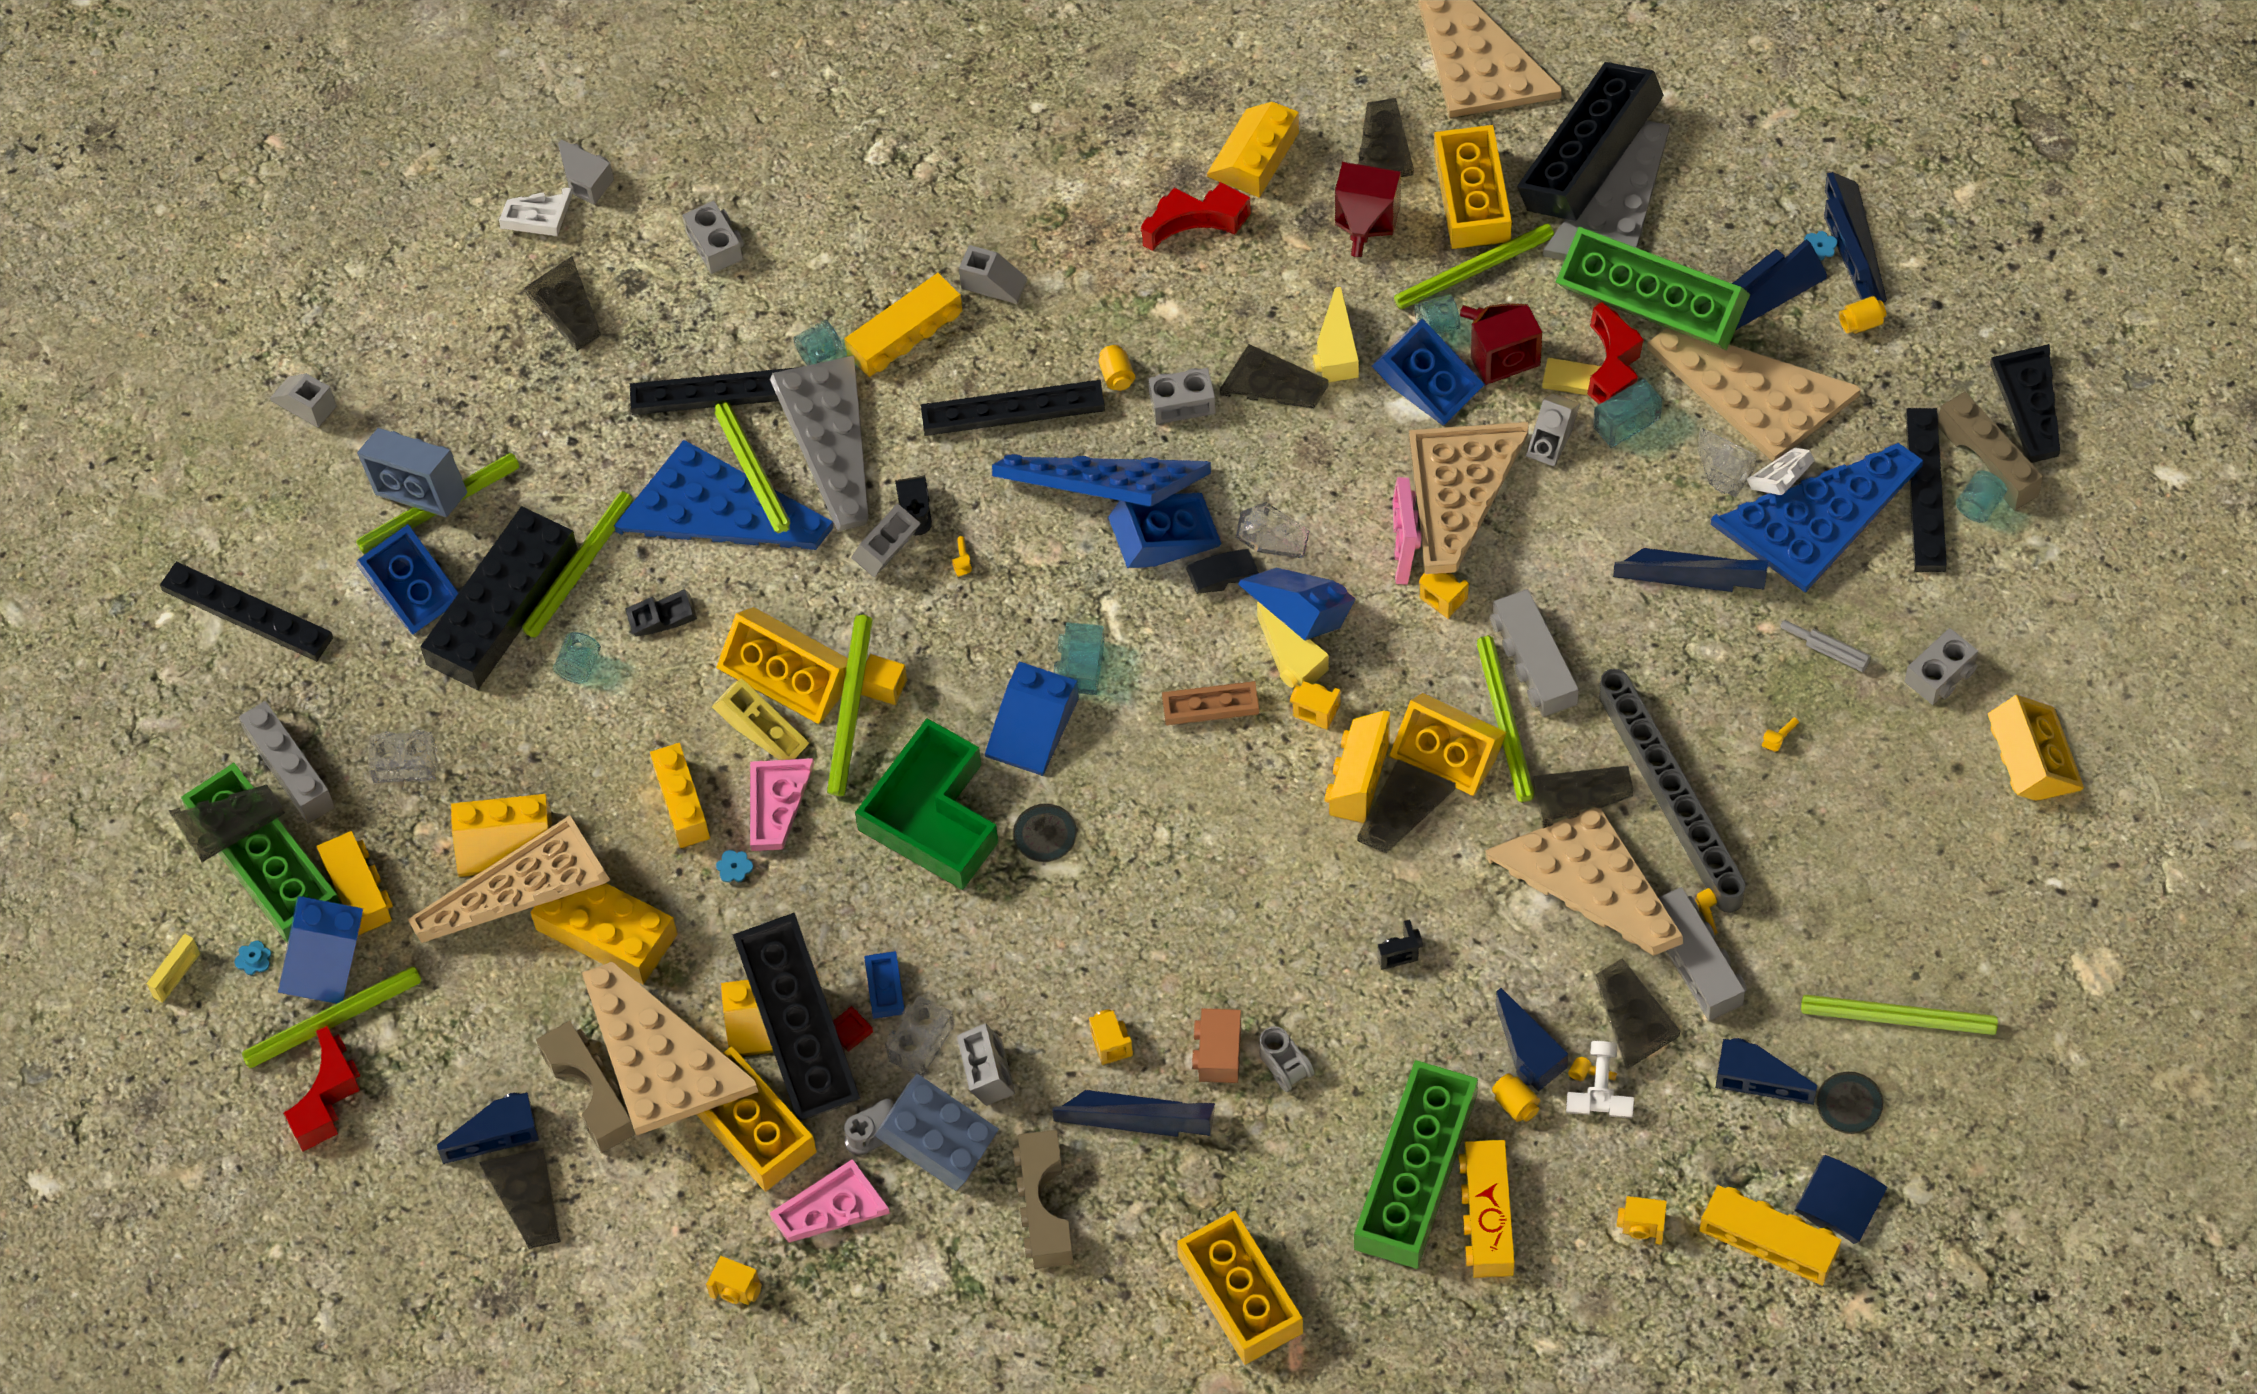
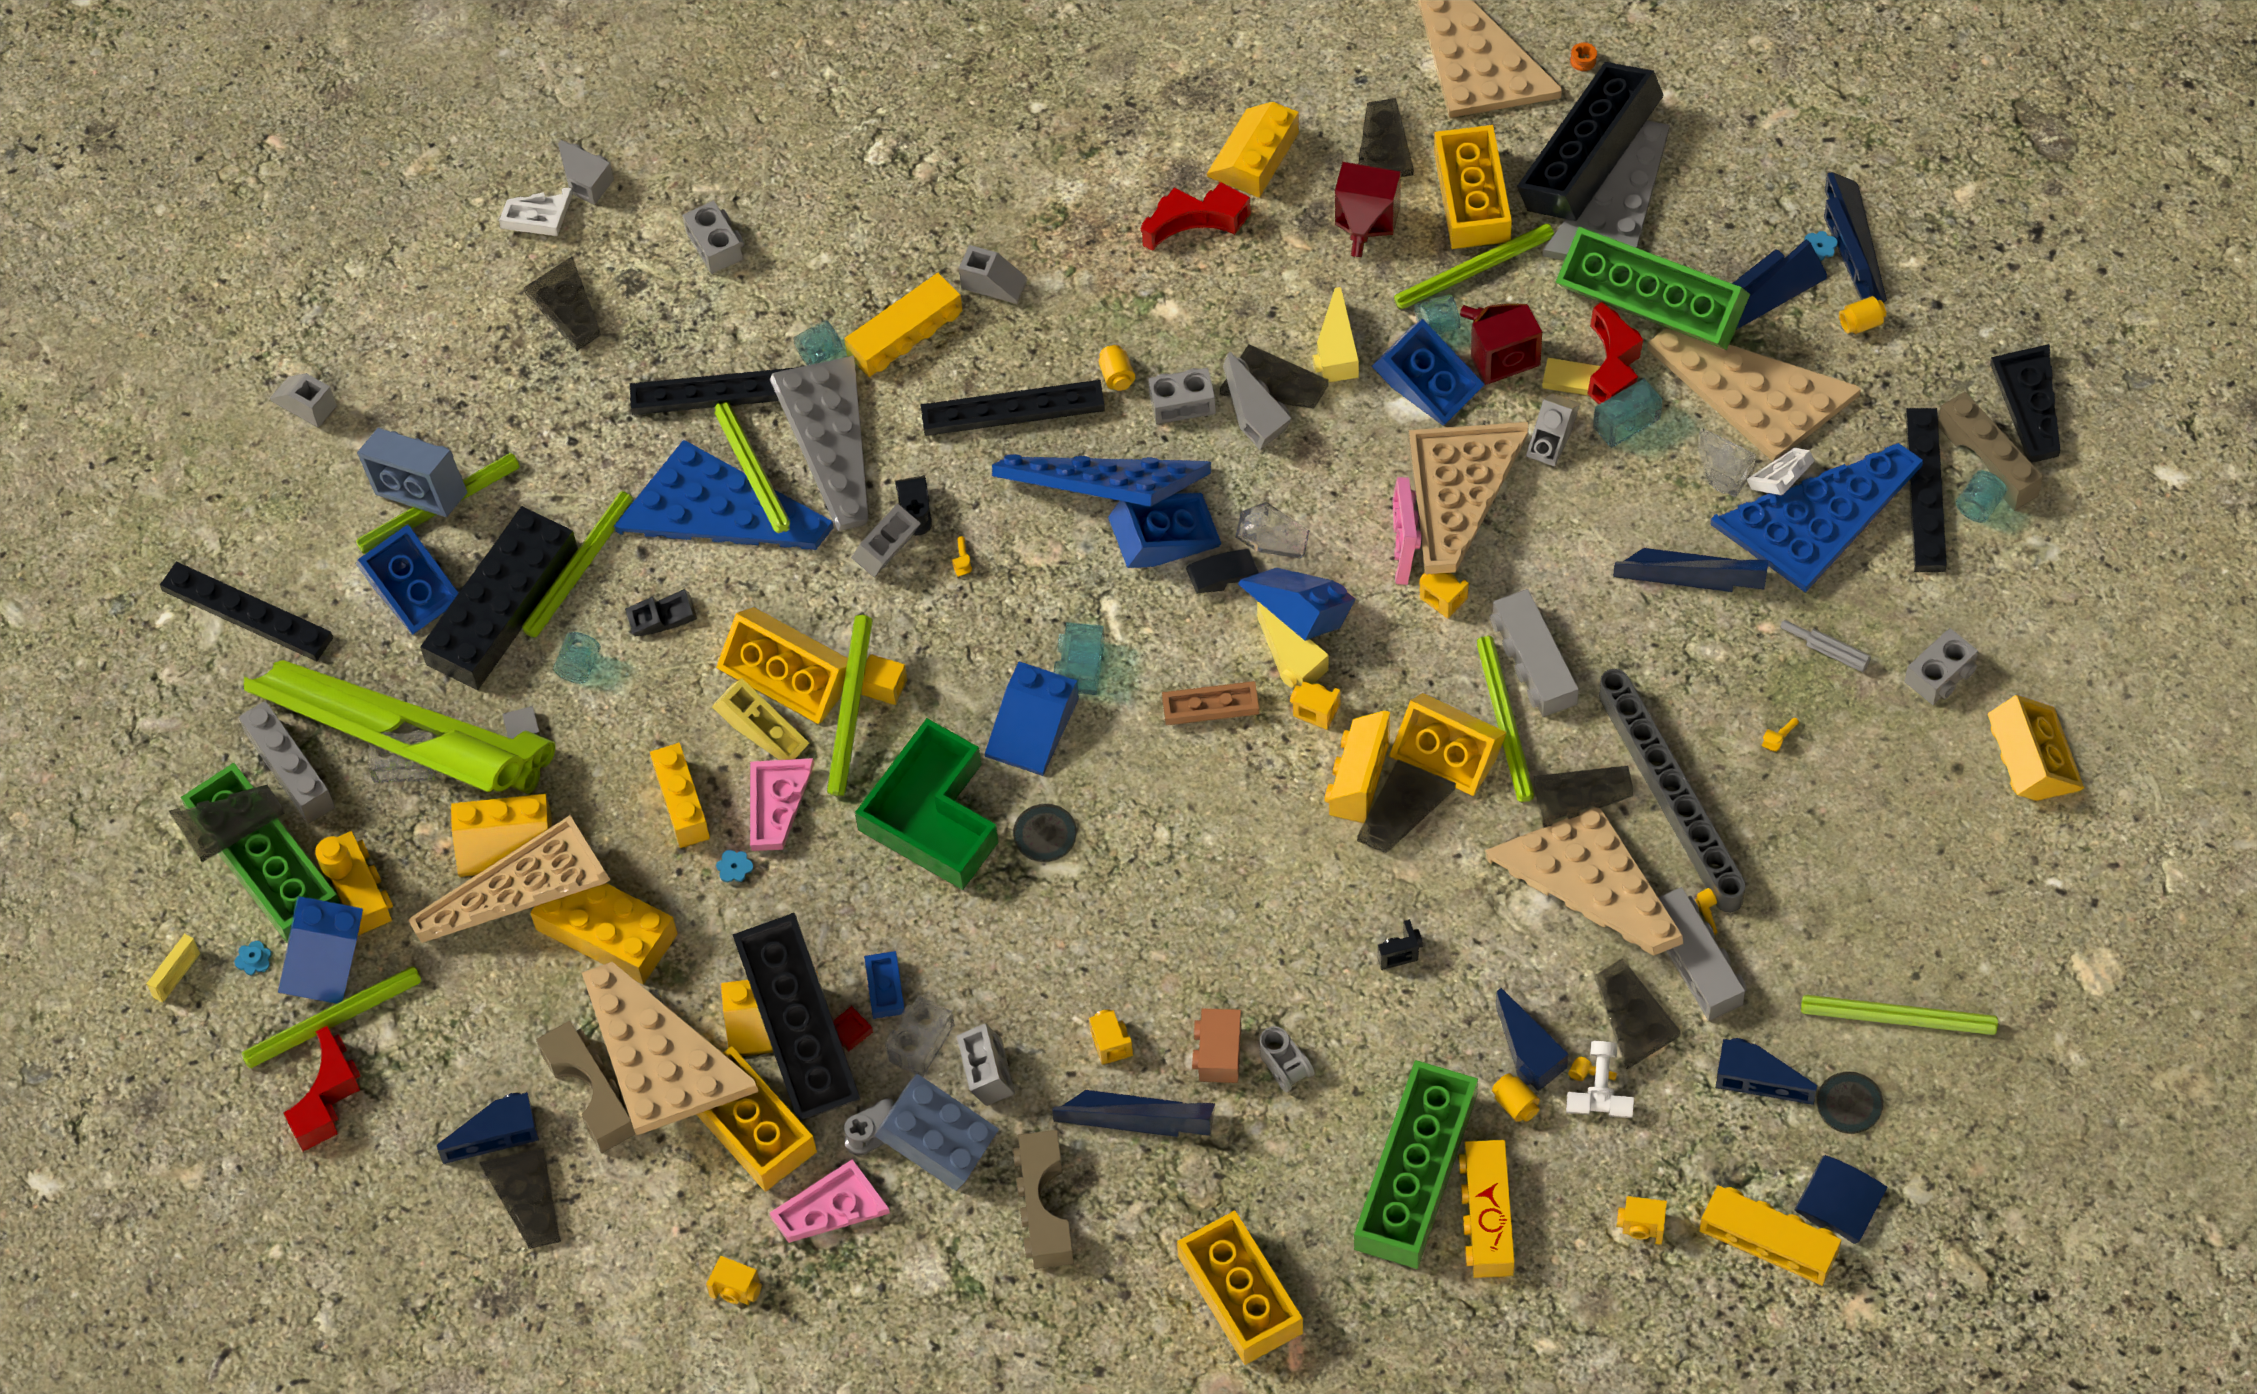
(334, 857): none -> yellow brick
(459, 751): none -> lime panel
(519, 721): none -> light grey tile
(1256, 410): none -> light grey slope
(1583, 64): none -> orange bush

